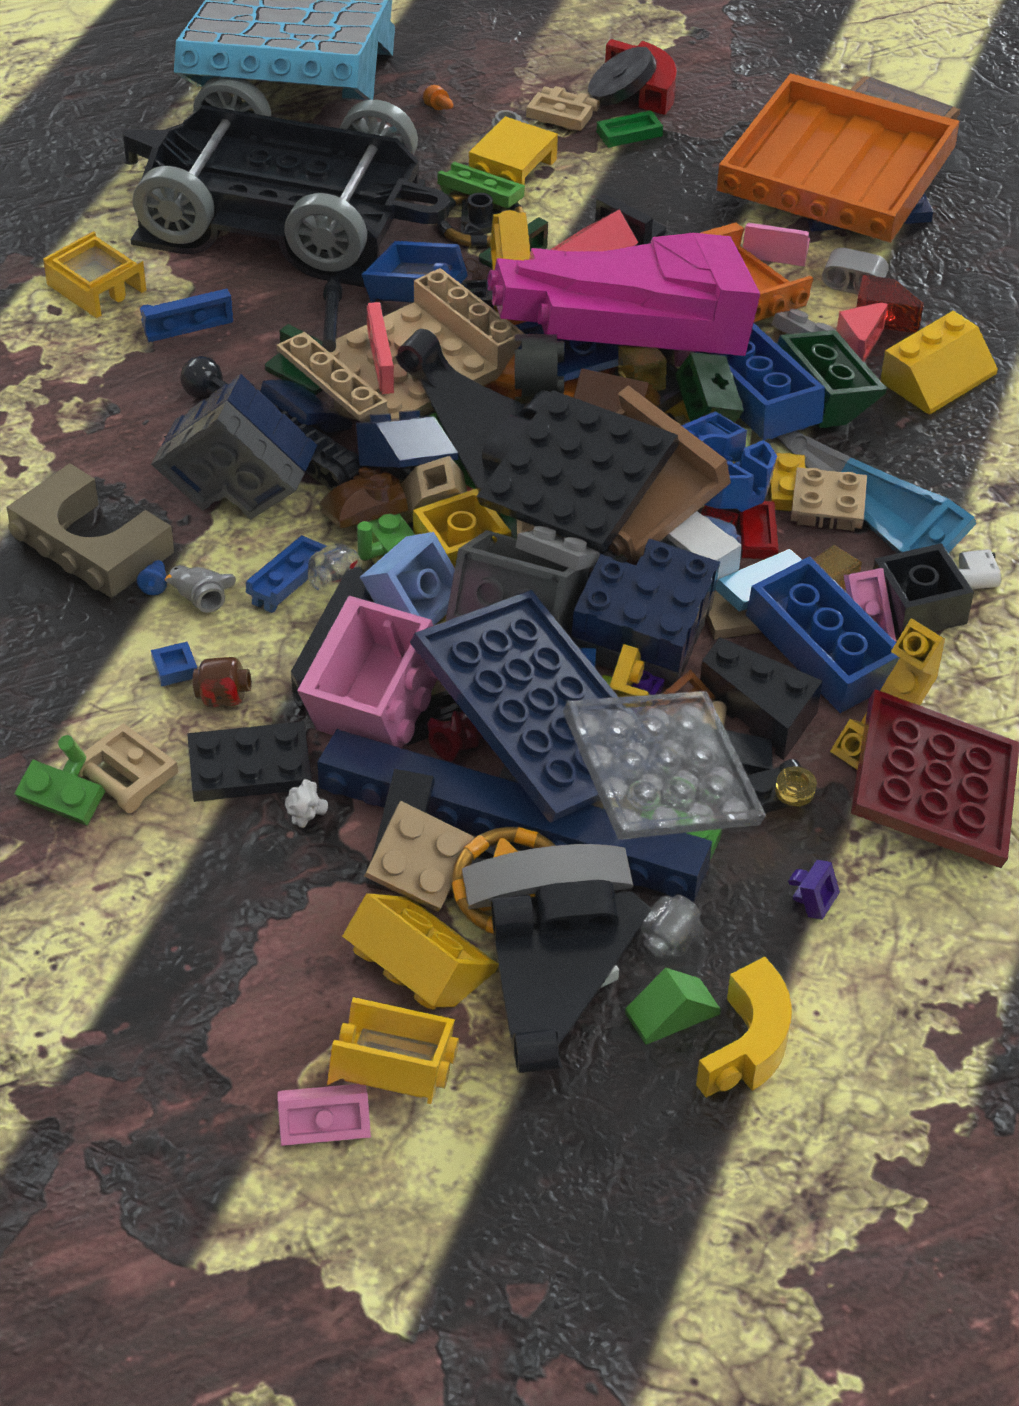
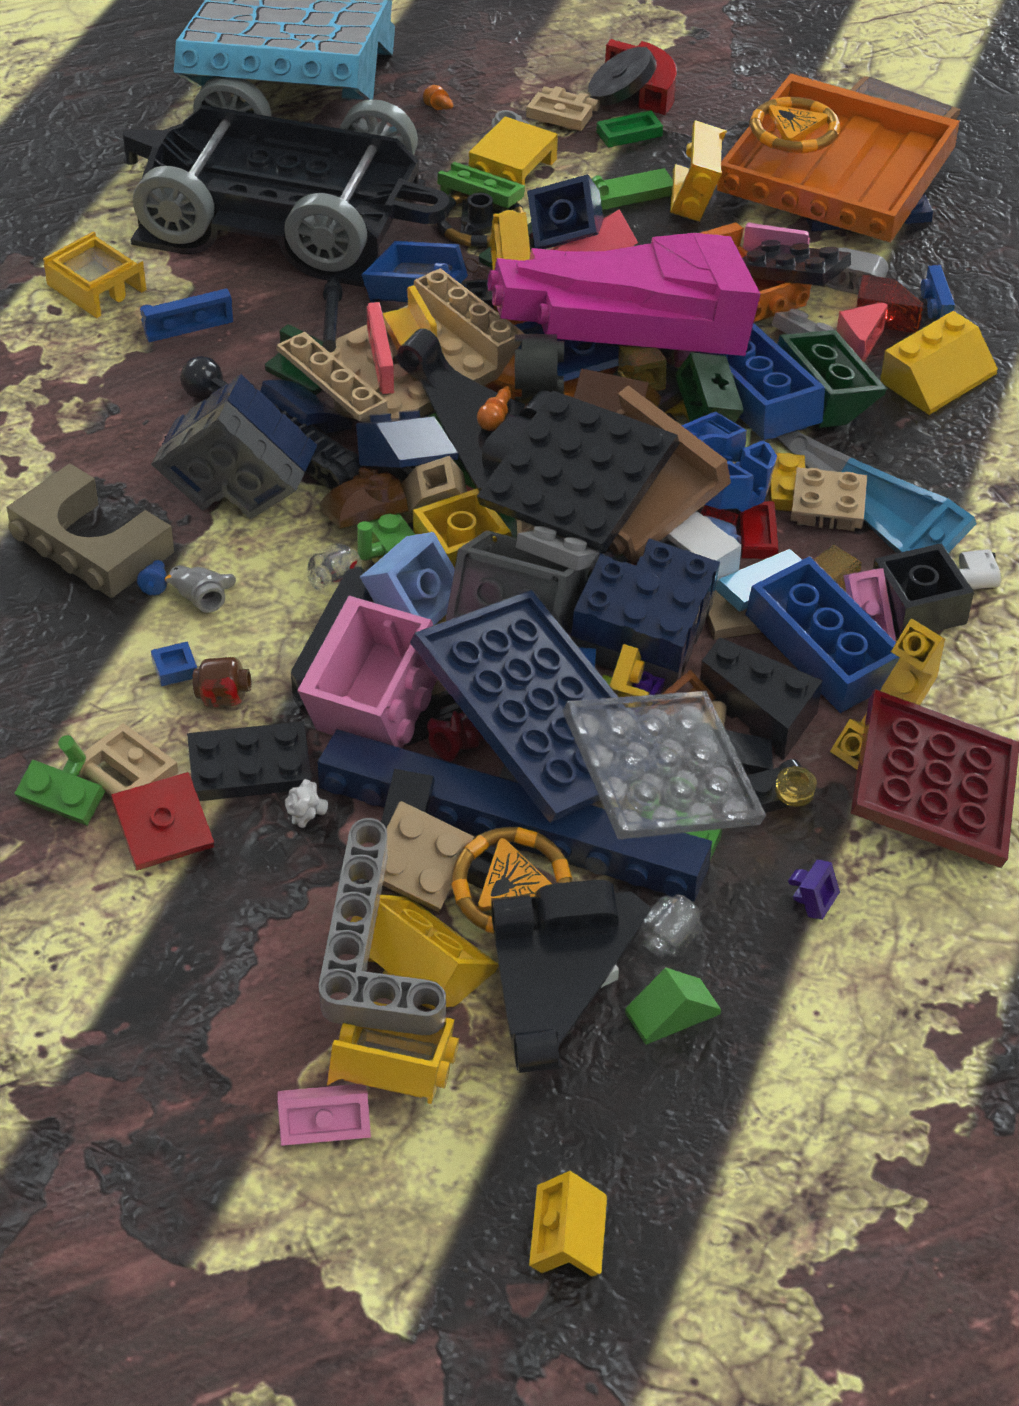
(162, 821): none -> red plate
(282, 574): blue hinge -> none
(356, 939): none -> light grey beam
(405, 321): none -> yellow panel
(494, 410): none -> orange bar
(531, 869): light grey slope -> none
(565, 212): none -> dark blue slope
(568, 1225): none -> yellow panel
(633, 188): none -> bright green hinge
(641, 224): black panel -> none
(696, 184): none -> yellow window
(766, 1008): yellow arch -> none
(795, 124): none -> piece
(796, 263): none -> black plate
(936, 293): none -> blue plate

